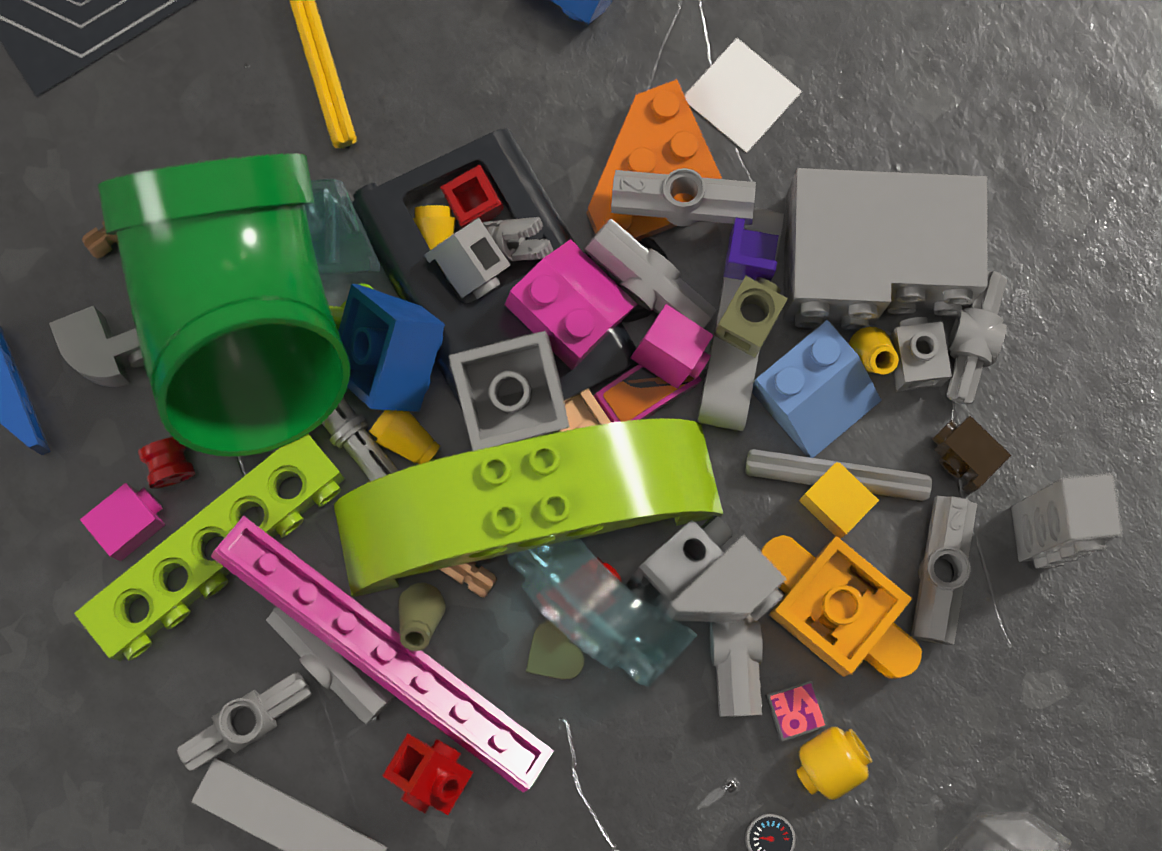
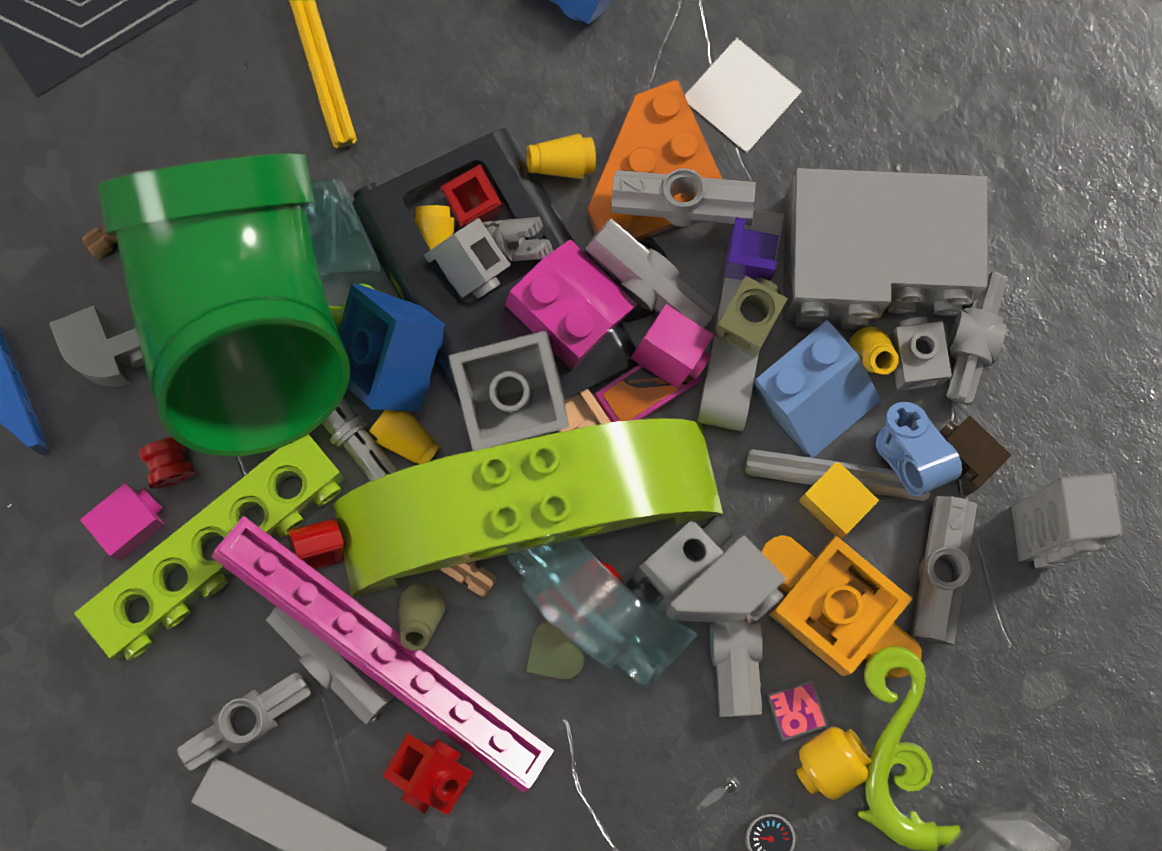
(317, 543): none -> red brick
(563, 157): none -> yellow cone
(889, 751): none -> lime plant
(917, 455): none -> medium blue piece

